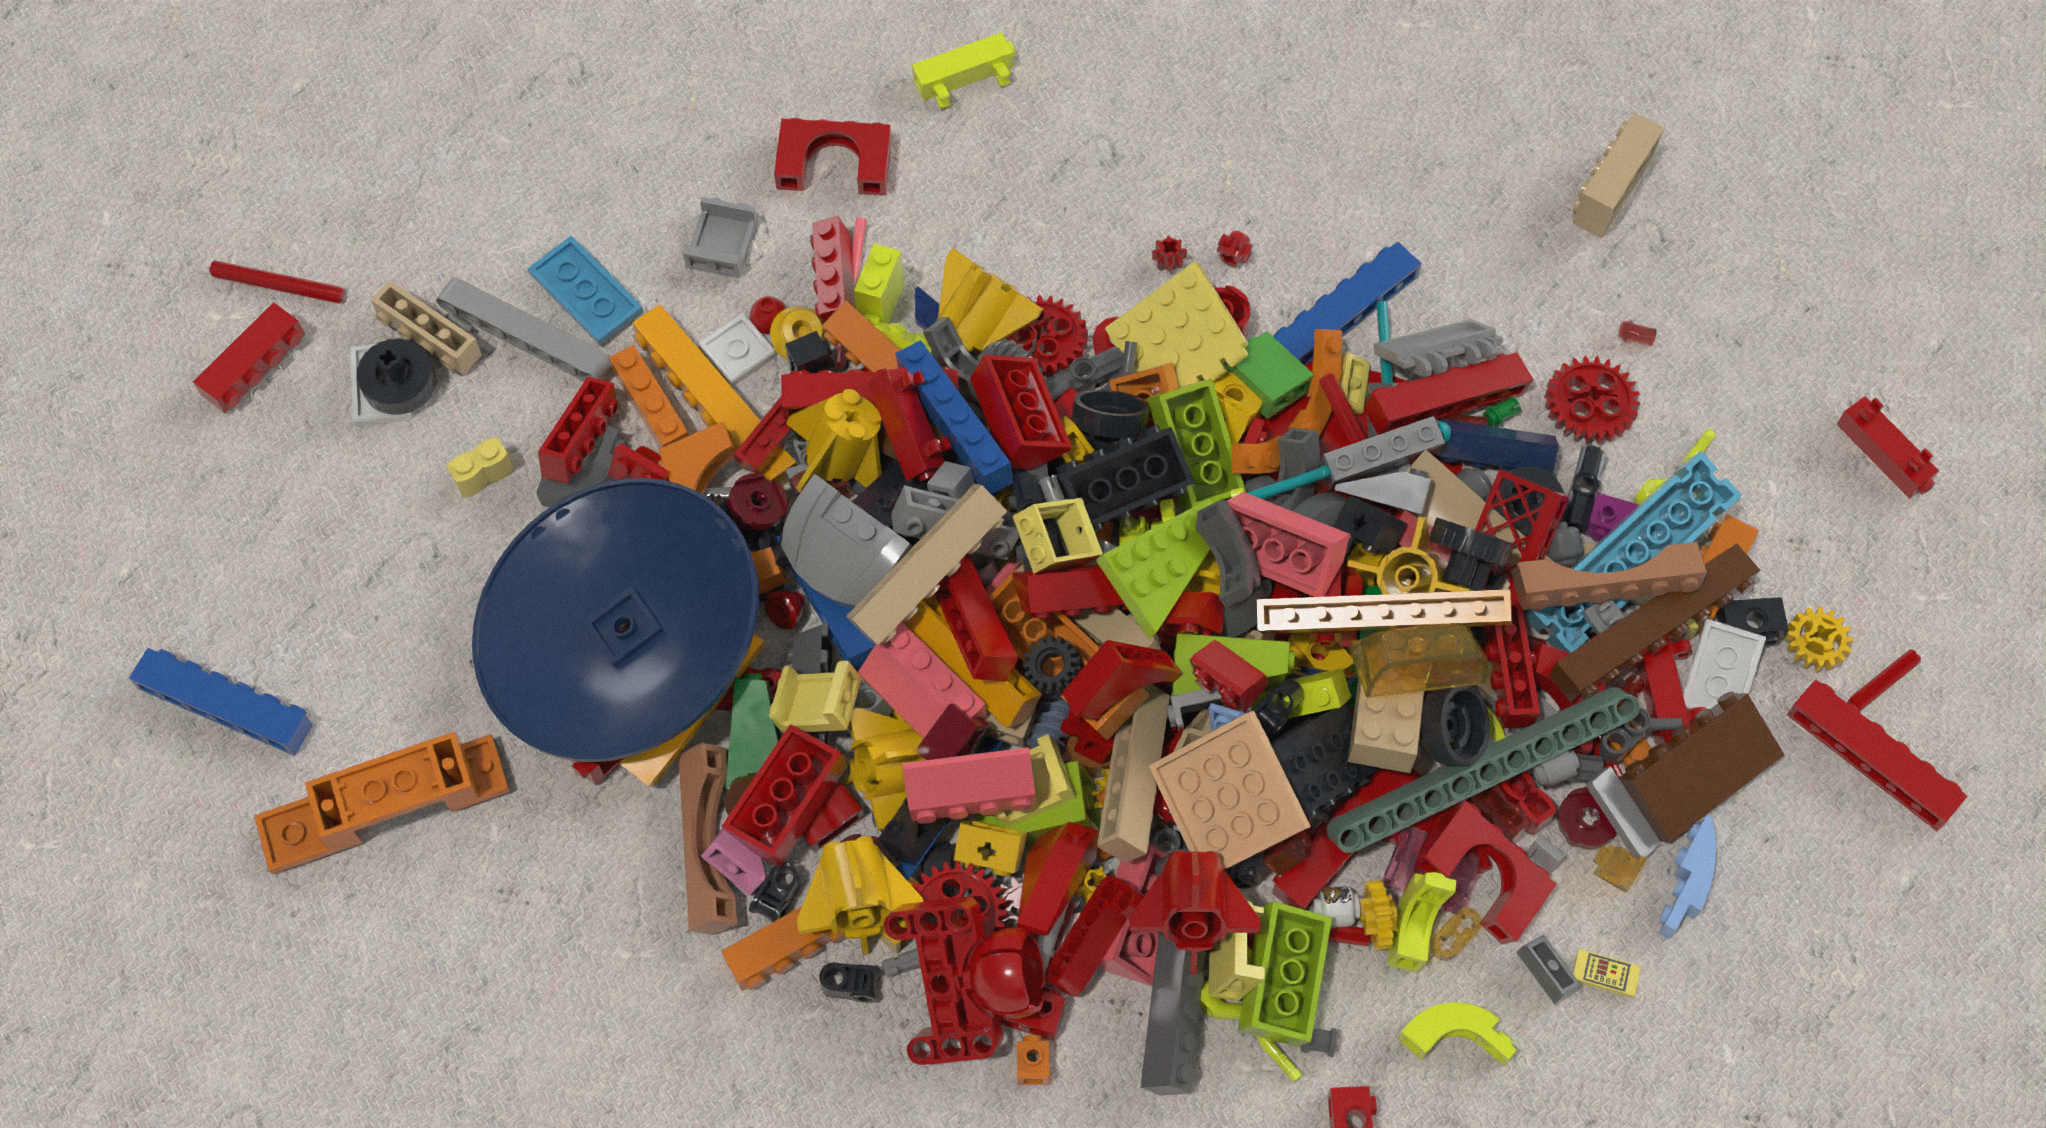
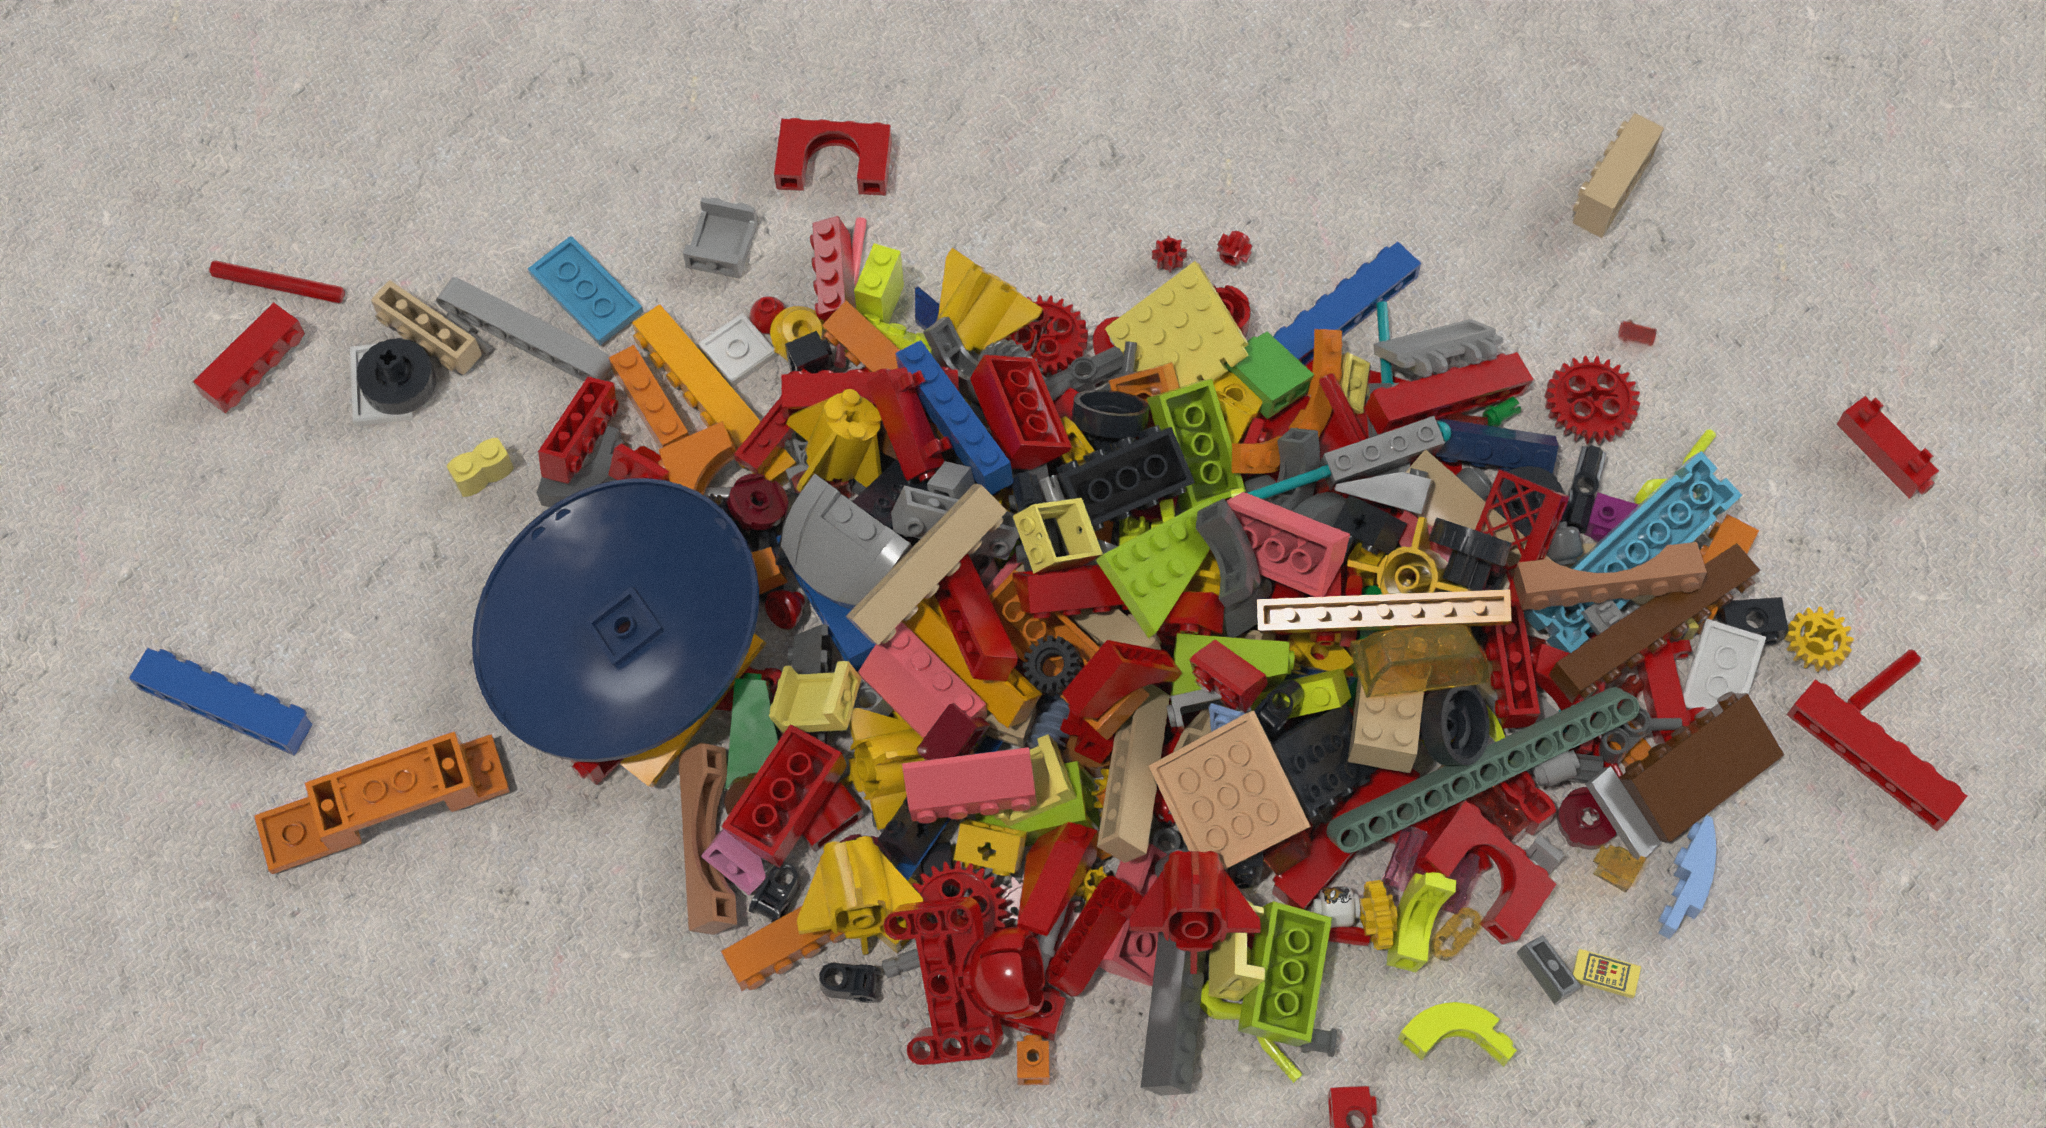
(964, 66): neon yellow brick -> none

